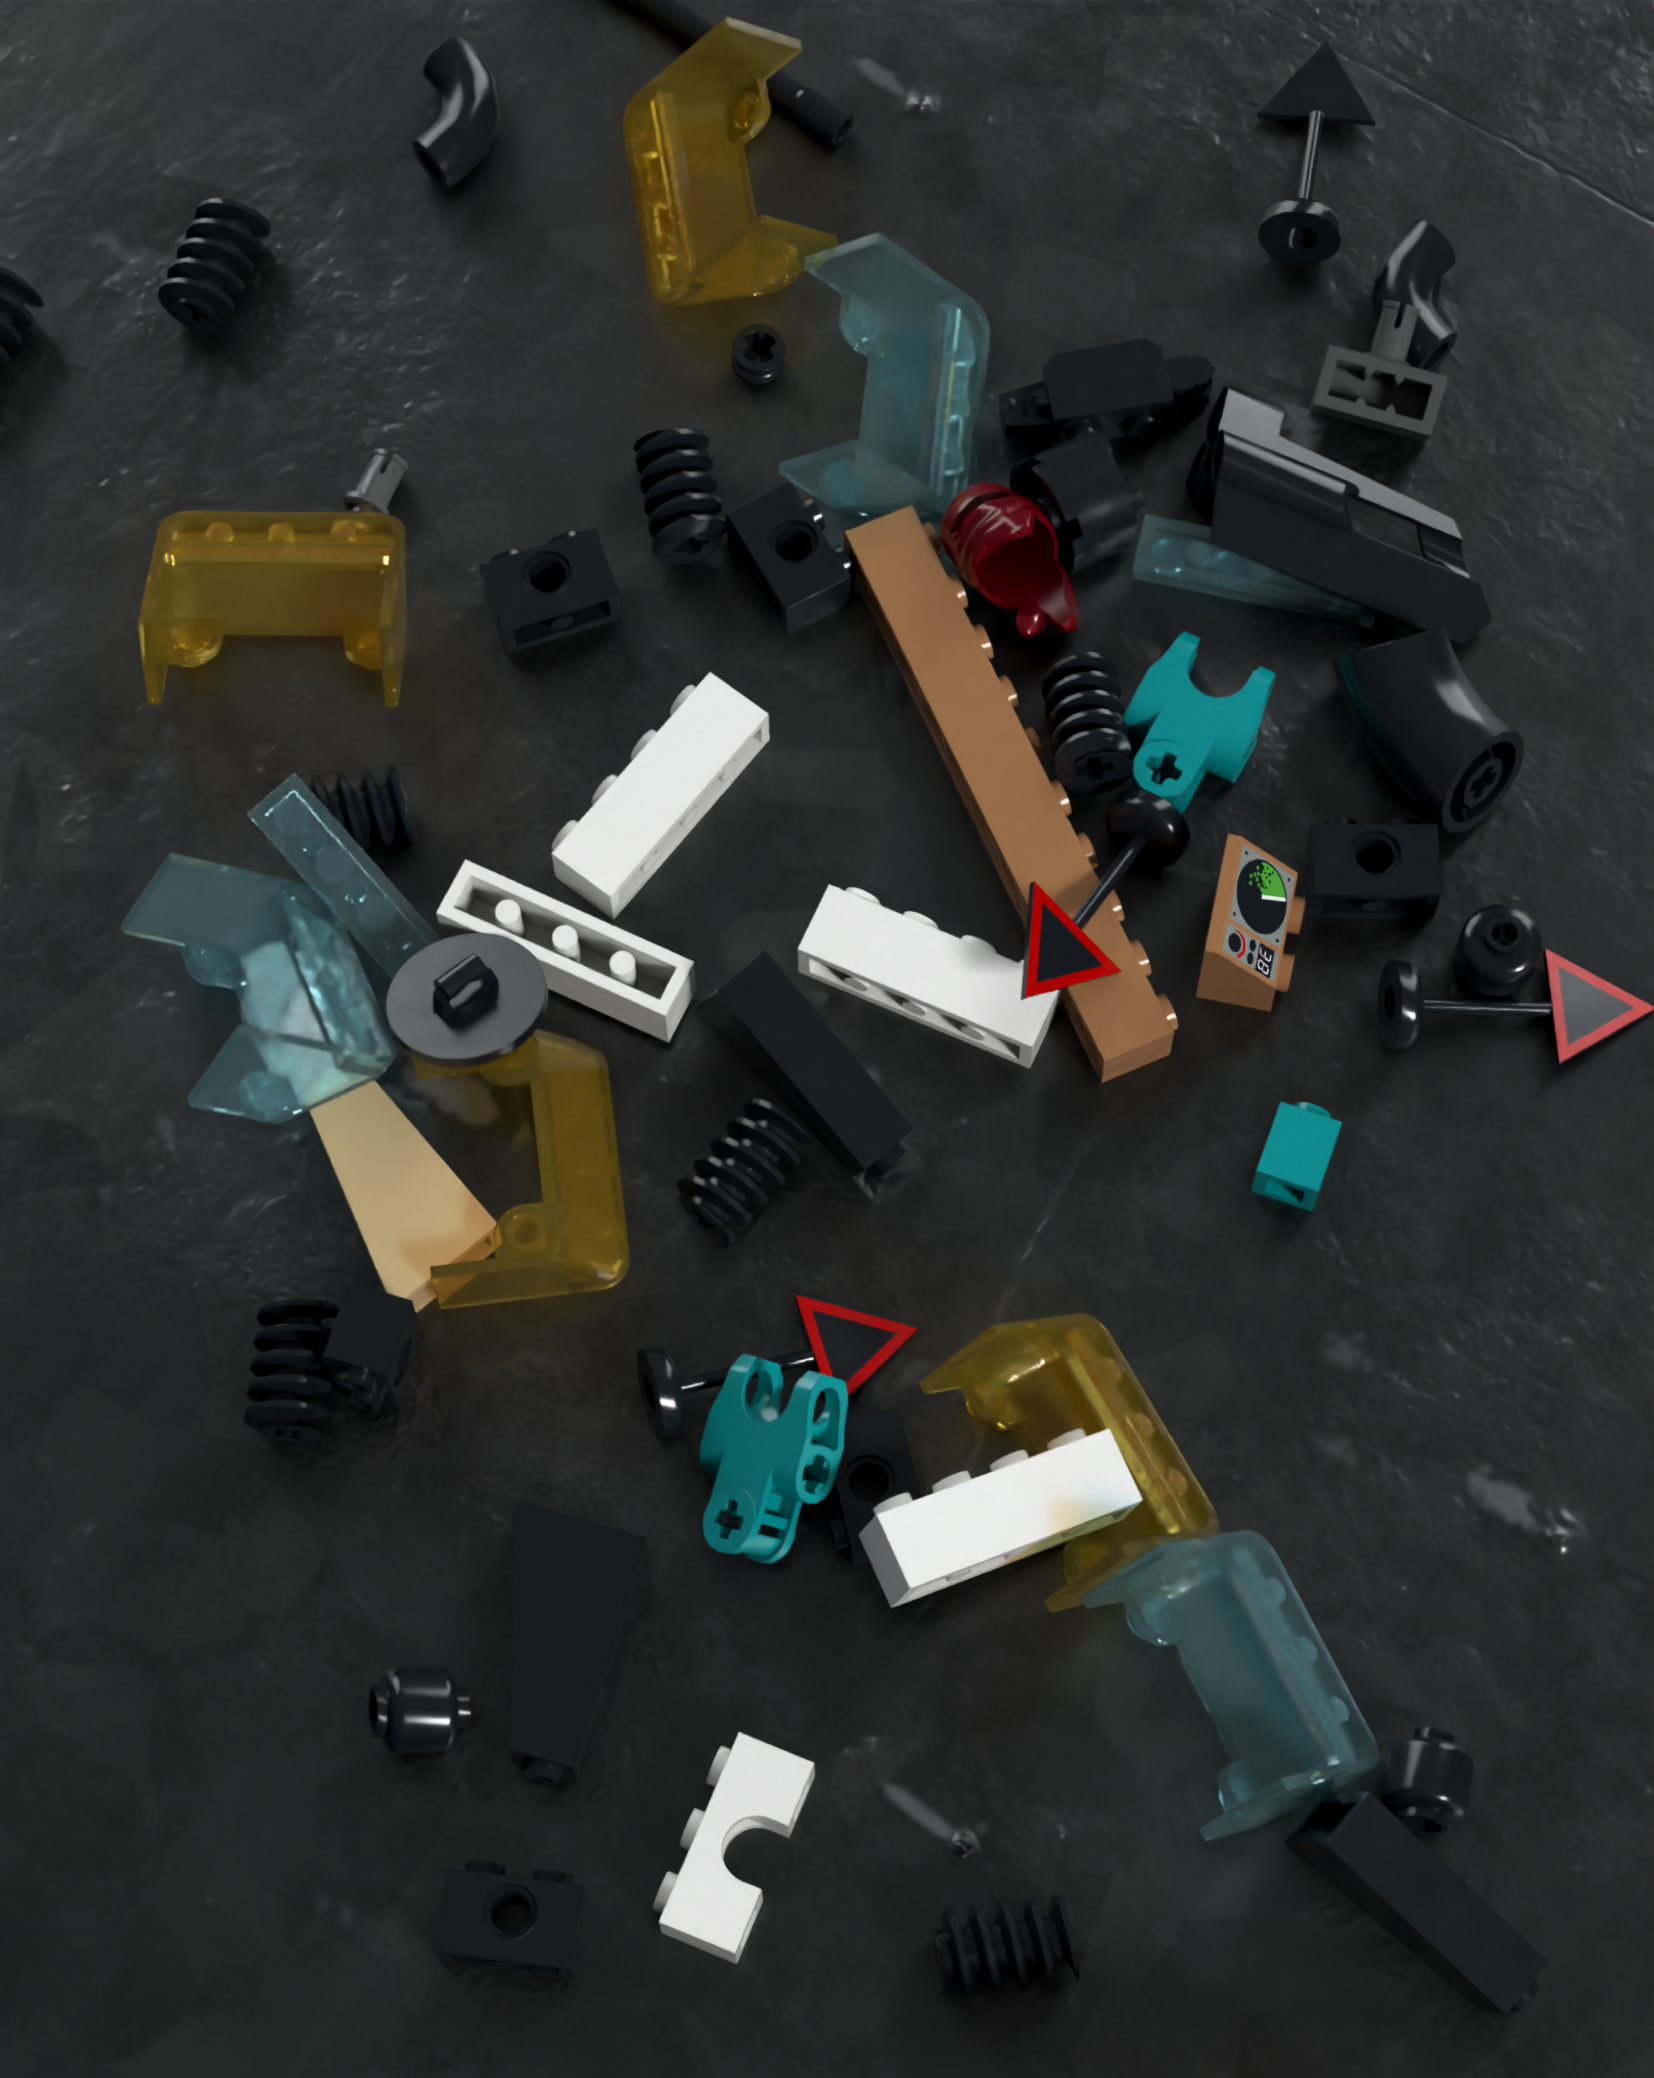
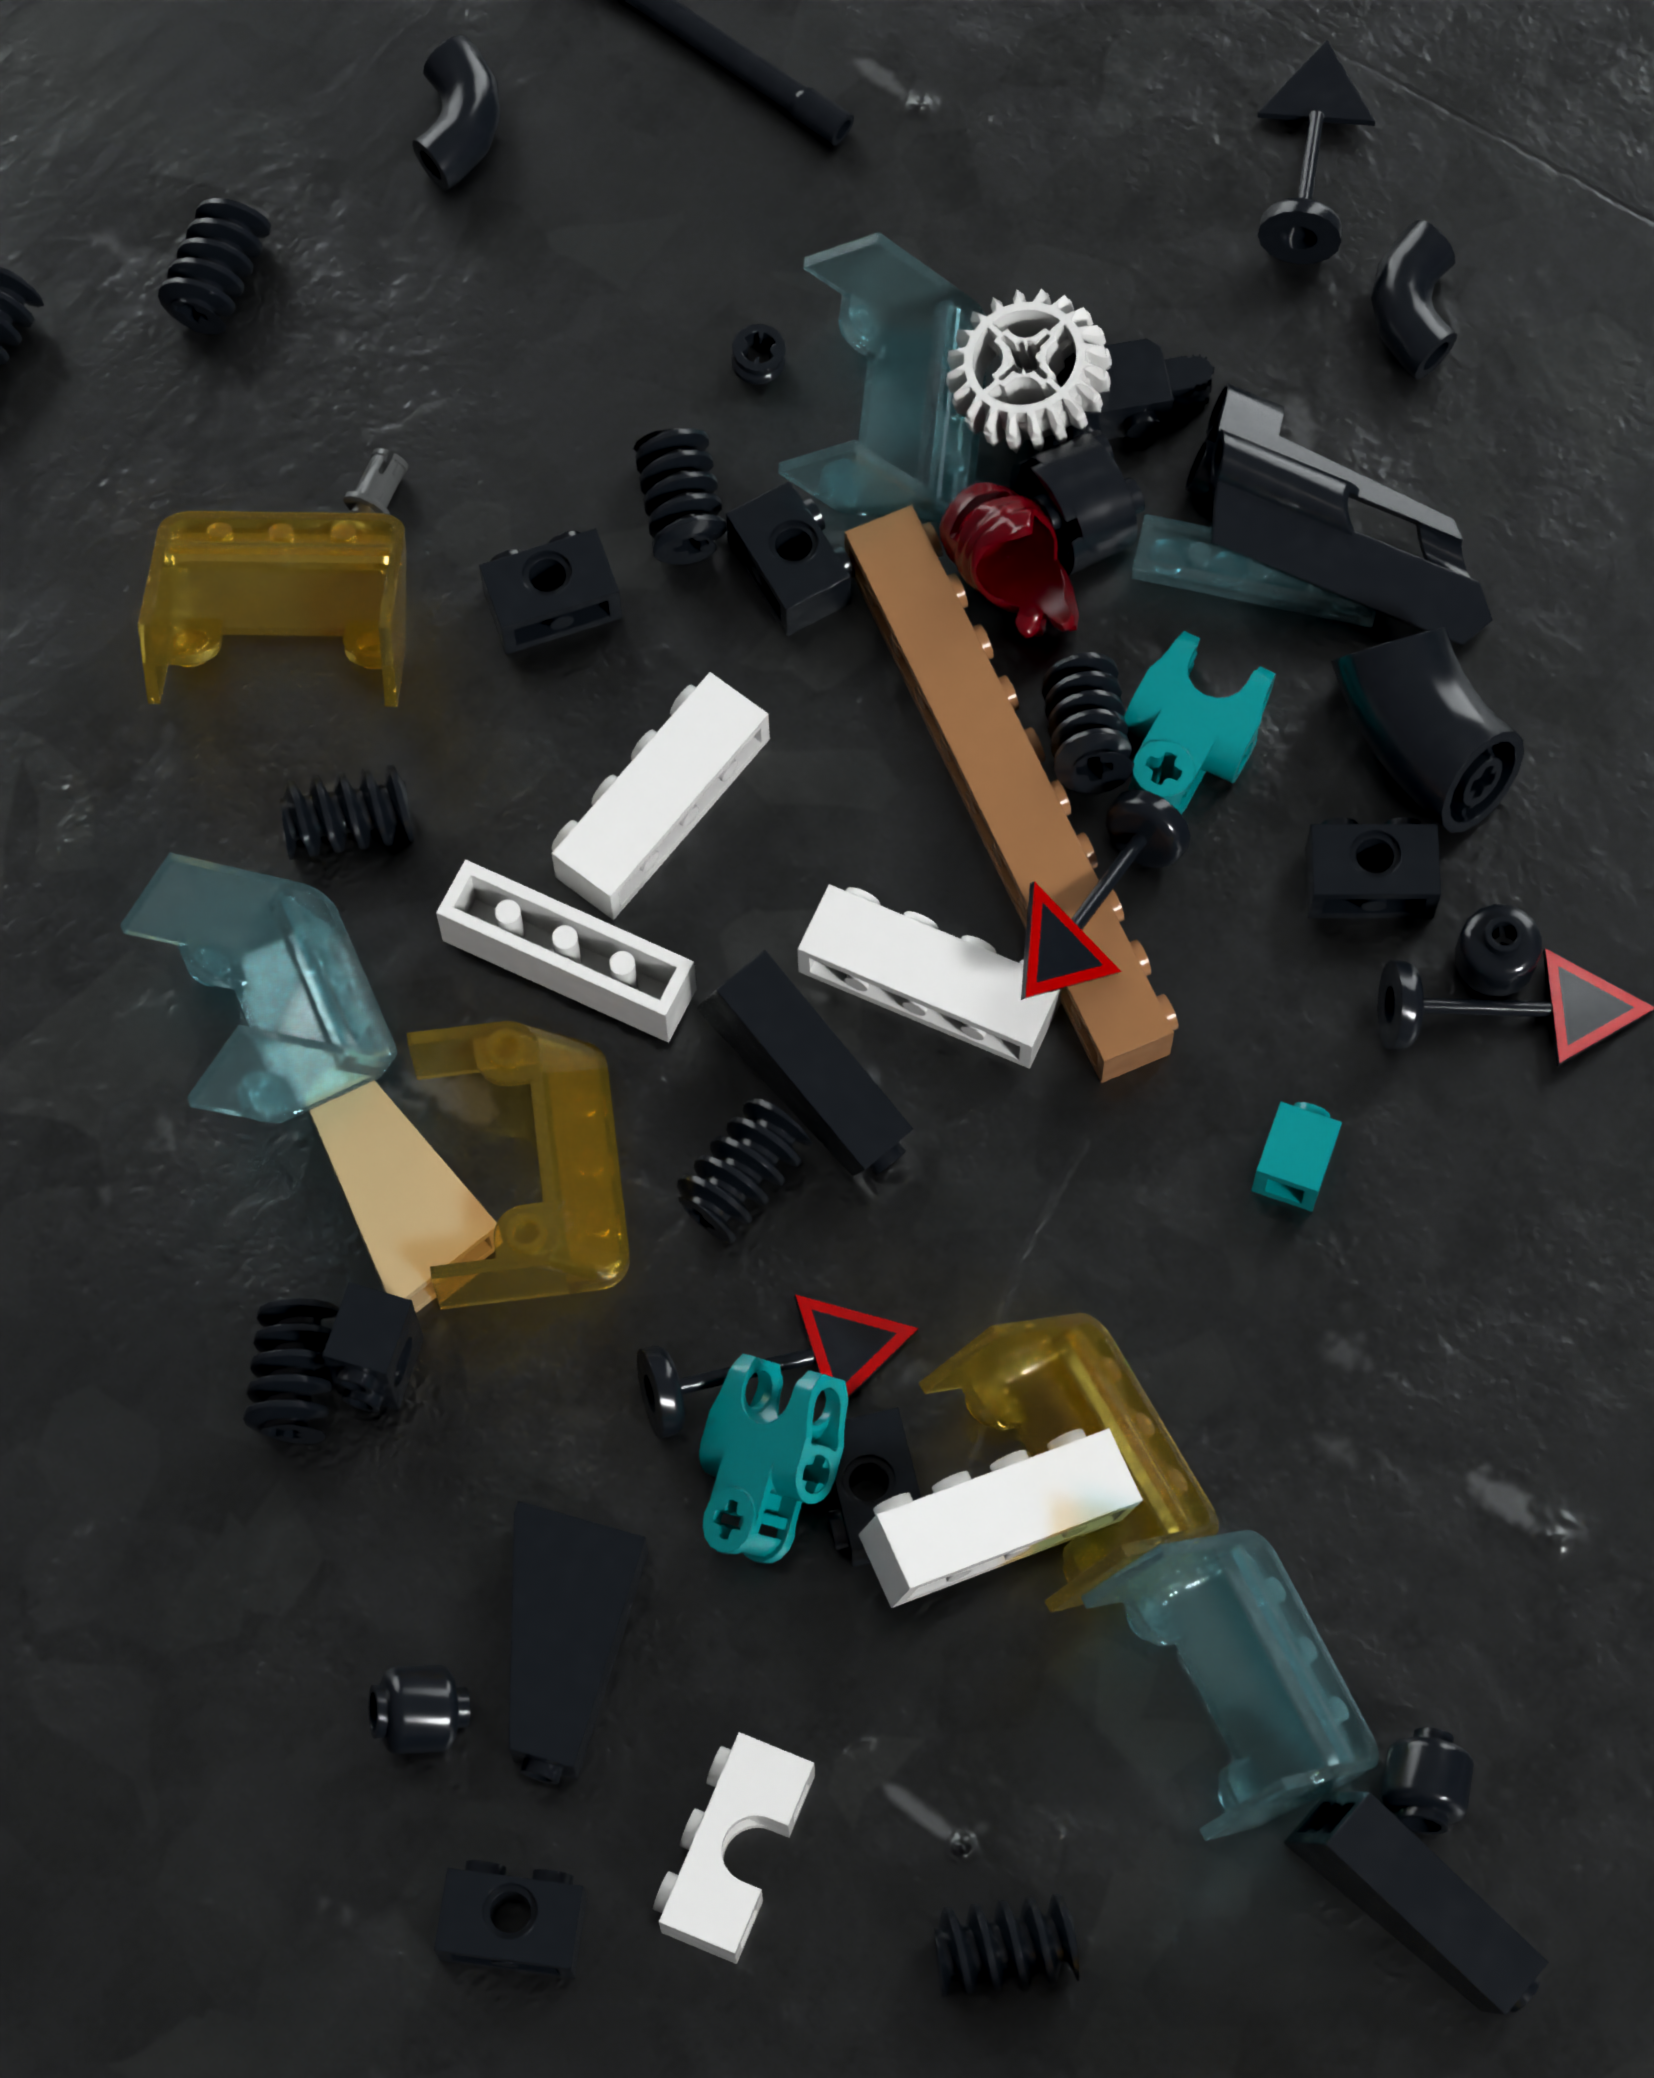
(342, 874): clear light blue plate -> none
(467, 1000): black shield -> none
(694, 178): clear yellow windscreen -> none
(1032, 338): none -> white gear
(1249, 928): slope -> none
(1378, 384): dark grey brick -> none

